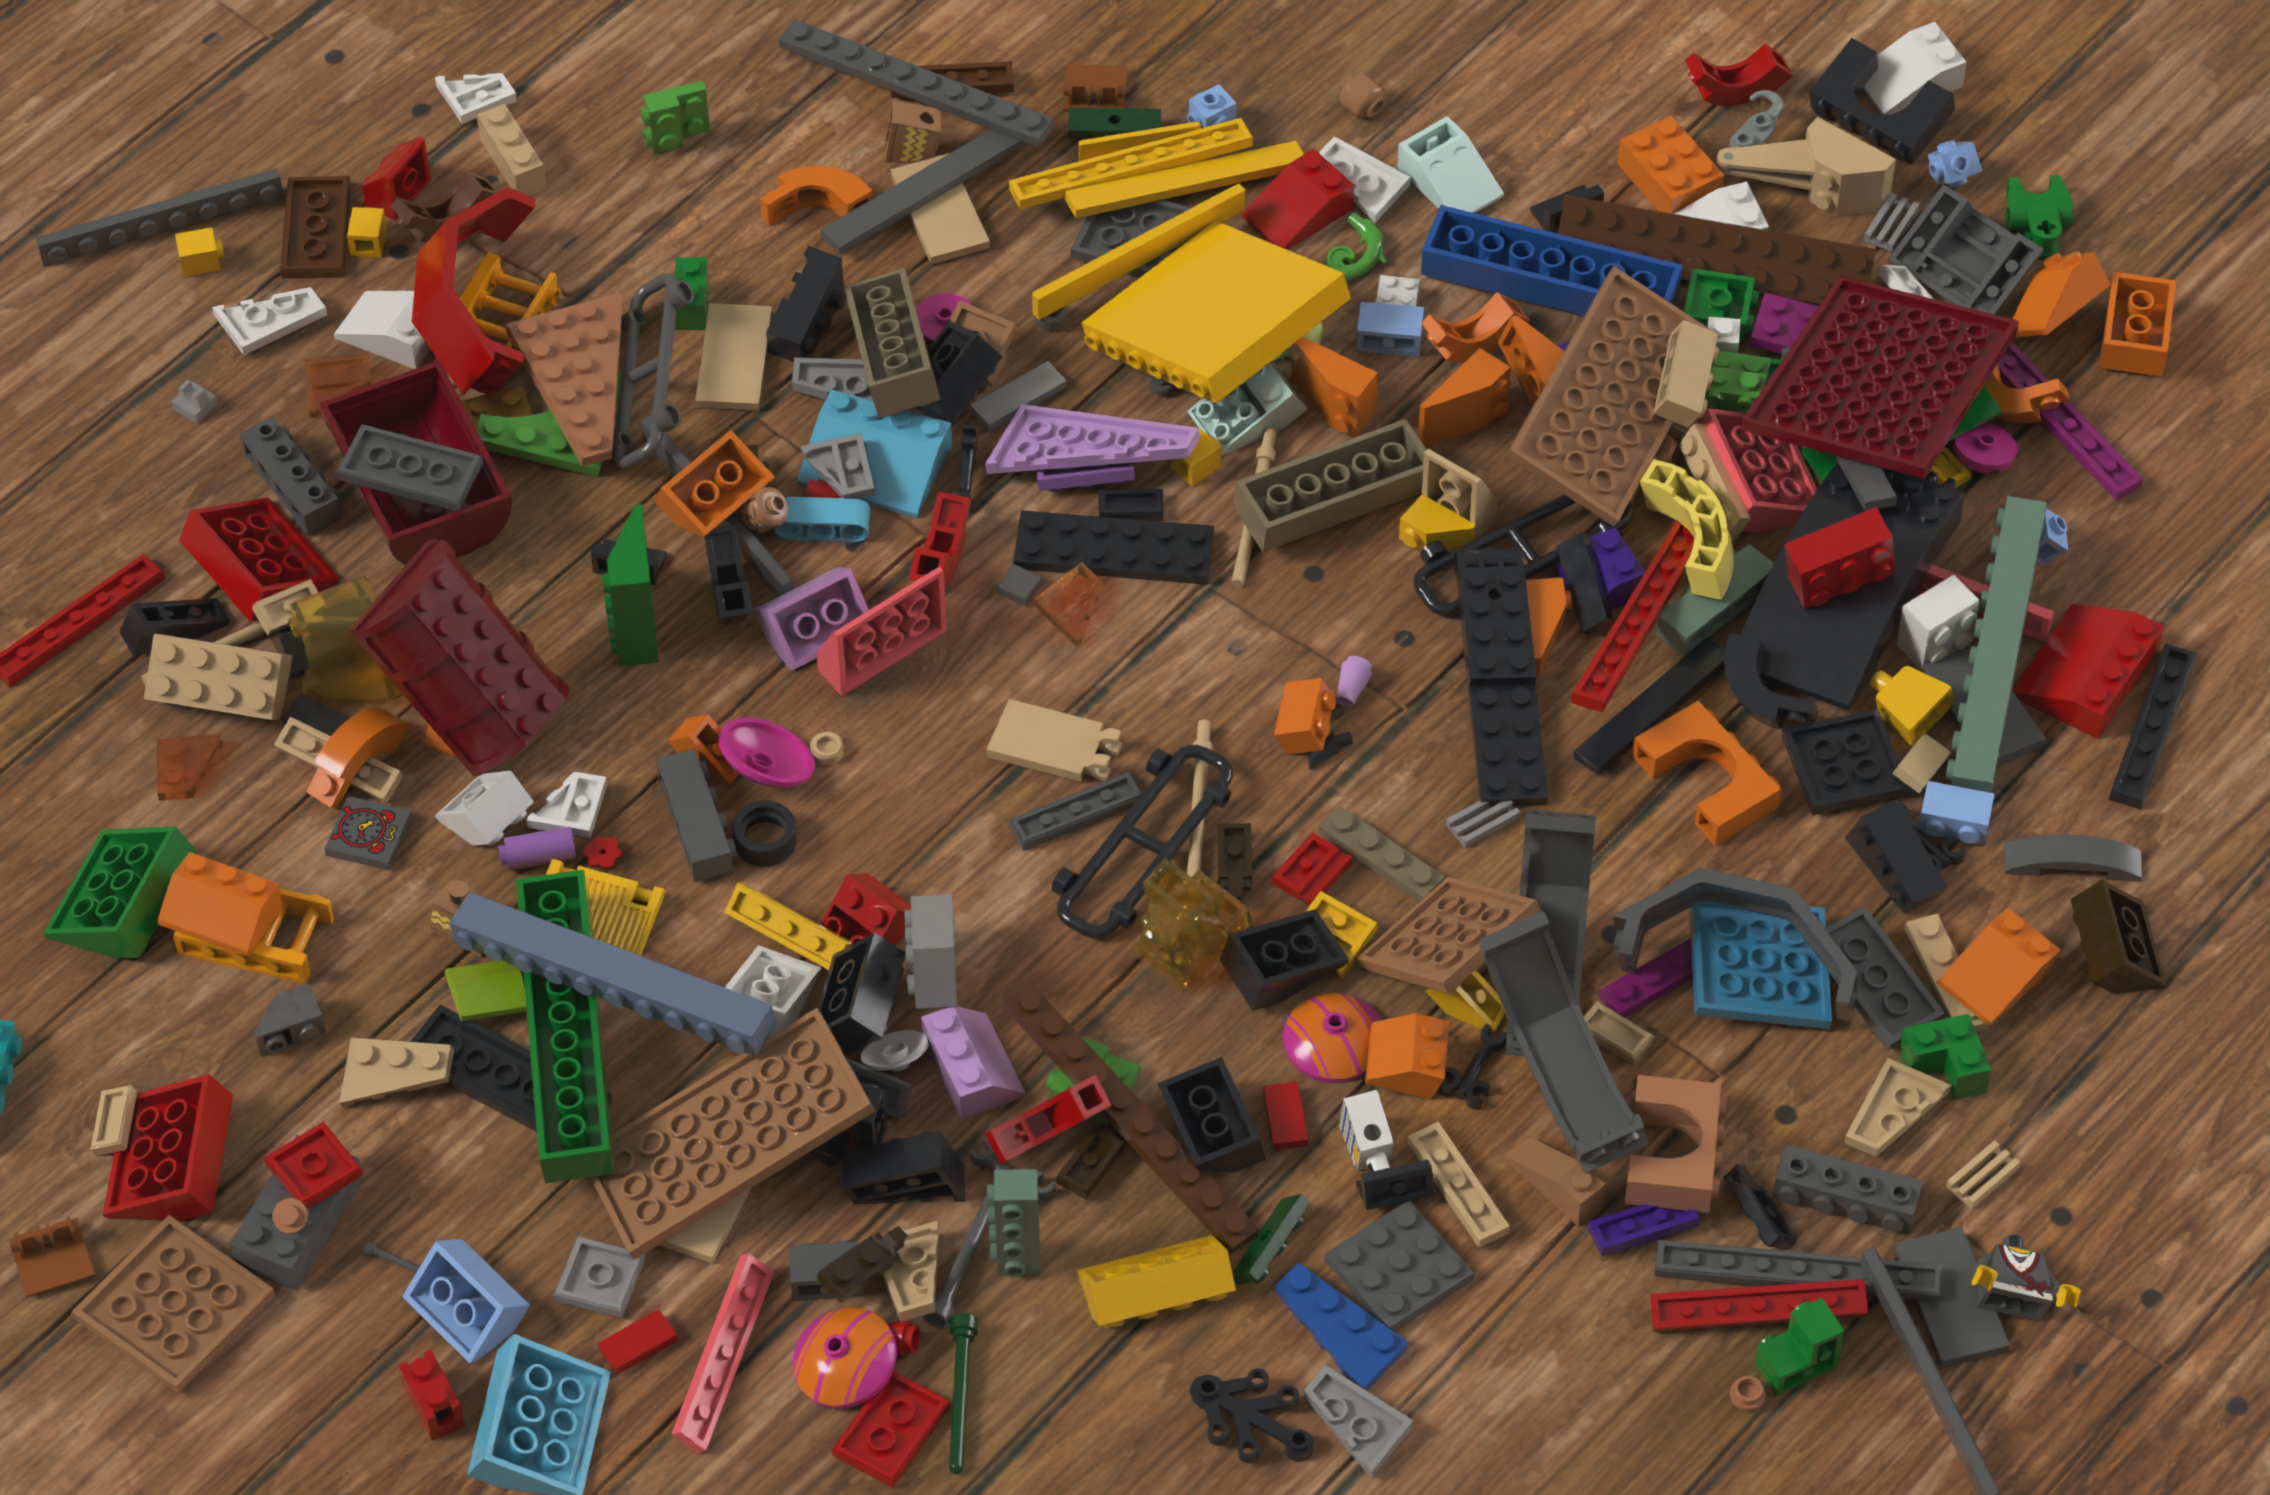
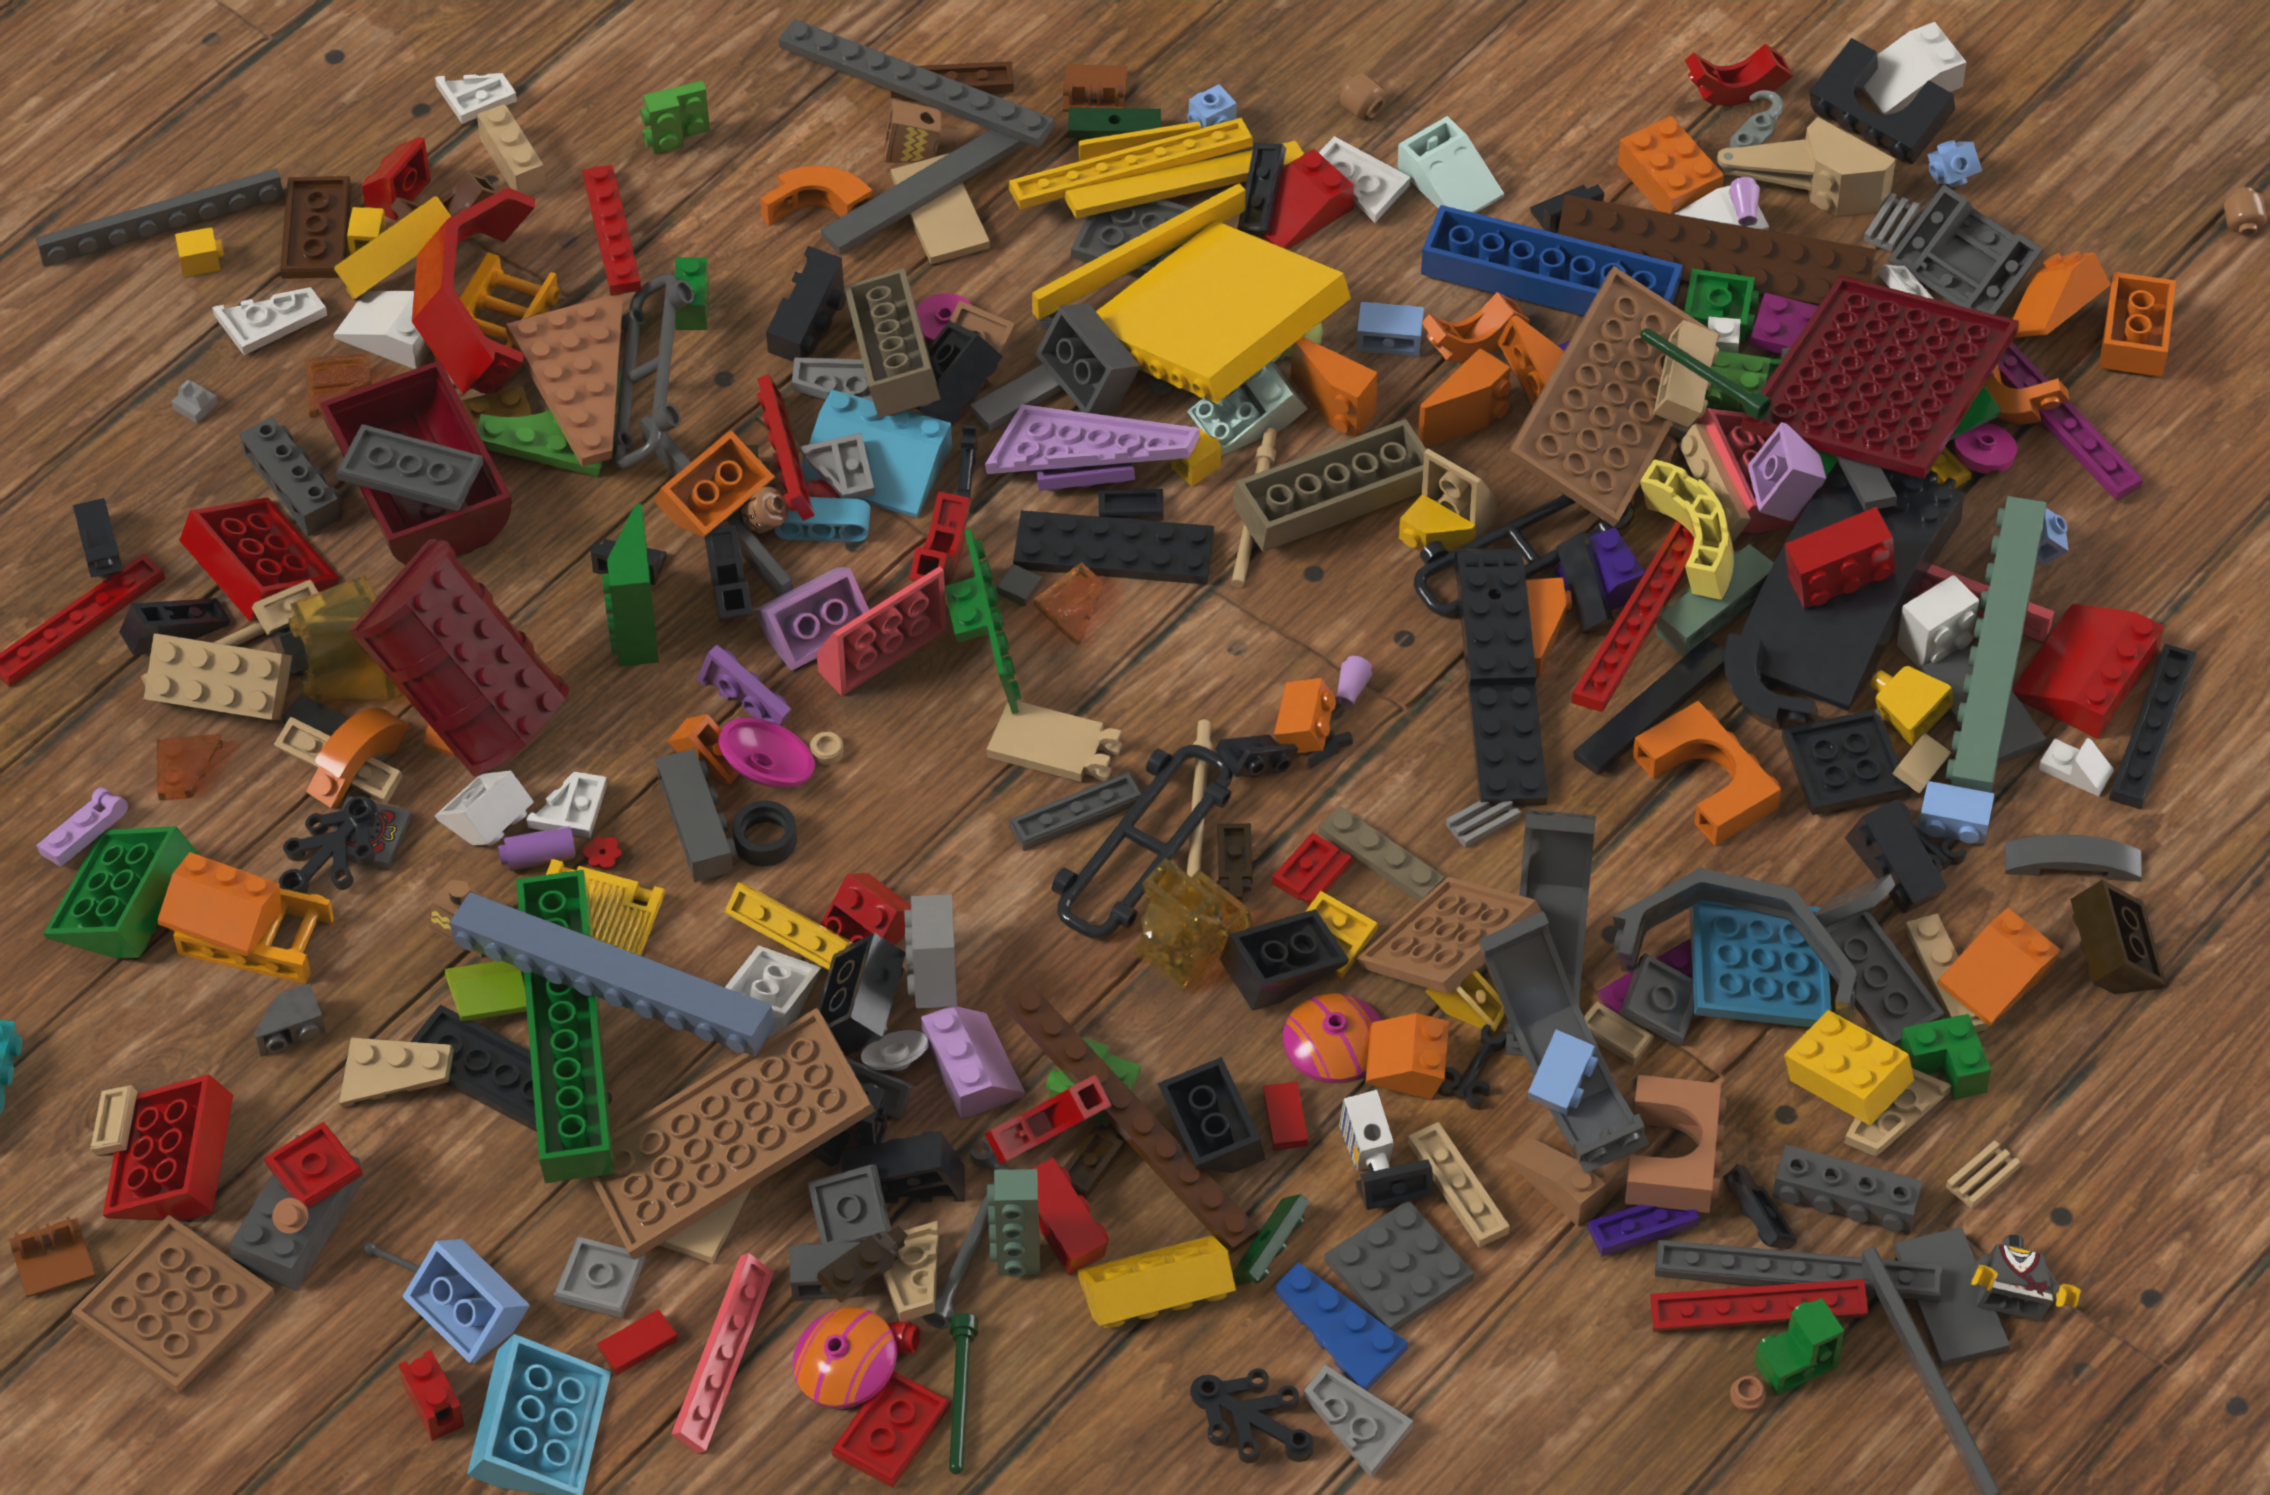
(83, 827): none -> lavender plate
(97, 538): none -> black arch
(332, 844): none -> black plant
(391, 248): none -> yellow panel
(611, 230): none -> red plate
(733, 357): tan tile -> none
(736, 682): none -> medium lavender wing
(783, 442): none -> red plate
(849, 1205): none -> dark grey tile
(974, 615): none -> green bracket
(1066, 1219): none -> red brick
(1087, 359): none -> dark grey brick
(1255, 755): none -> black bracket
(1262, 188): none -> black tile
(1375, 251): bright green plant -> none
(1398, 290): white piece -> none
(1562, 1072): none -> light blue brick
(1660, 999): none -> dark grey tile
(1745, 198): none -> lavender cone
(1755, 404): none -> dark green piece
(1785, 474): none -> lavender slope
(1849, 1067): none -> yellow brick
(1855, 901): none -> dark grey tile
(2039, 214): green piece -> none
(2081, 768): none -> white slope
(2245, 211): none -> medium nougat head

